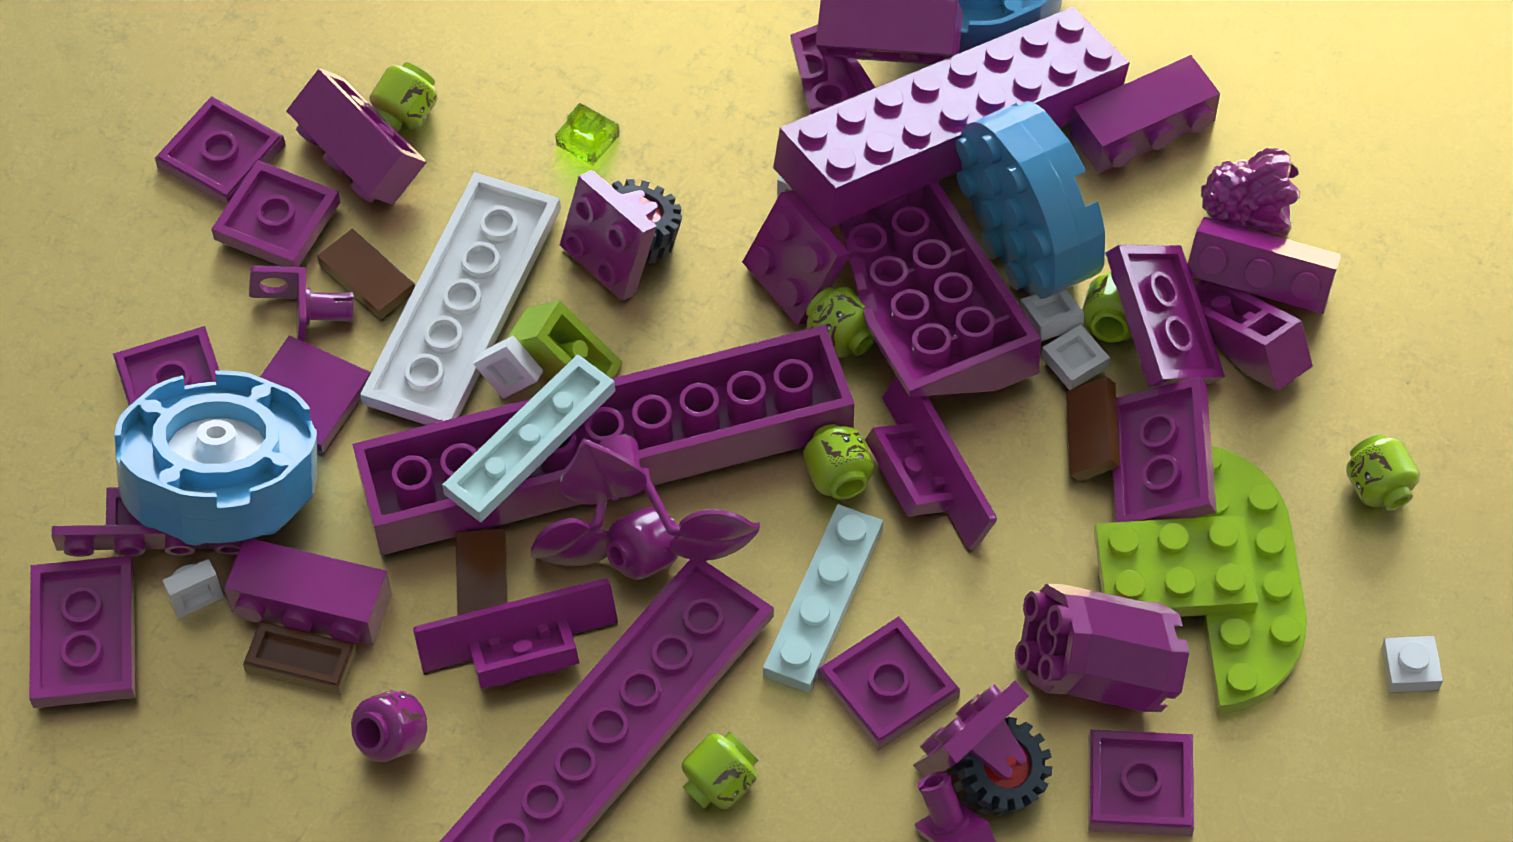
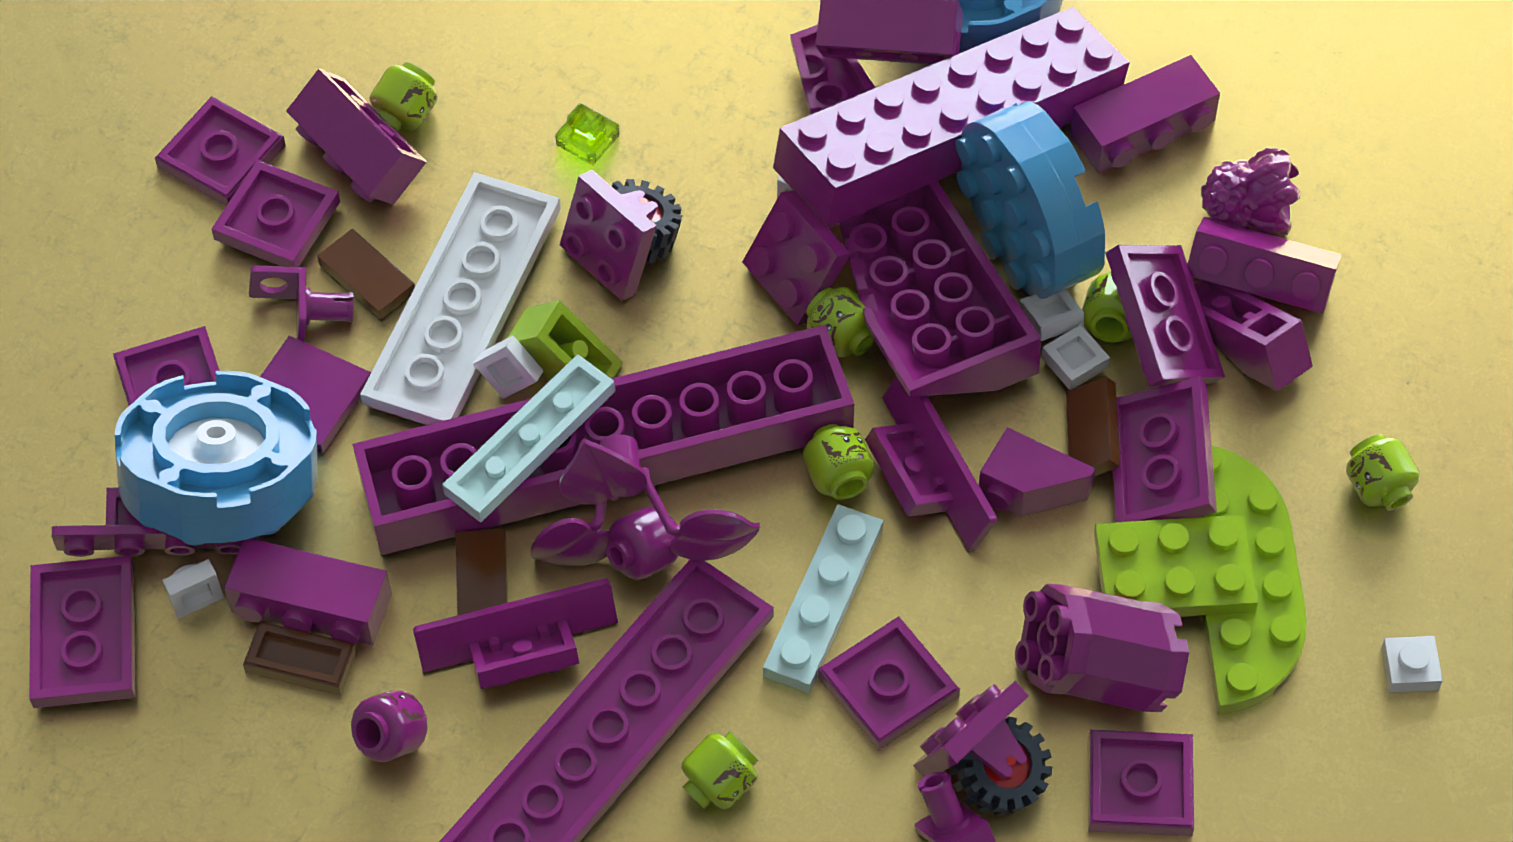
(1032, 476): none -> magenta slope

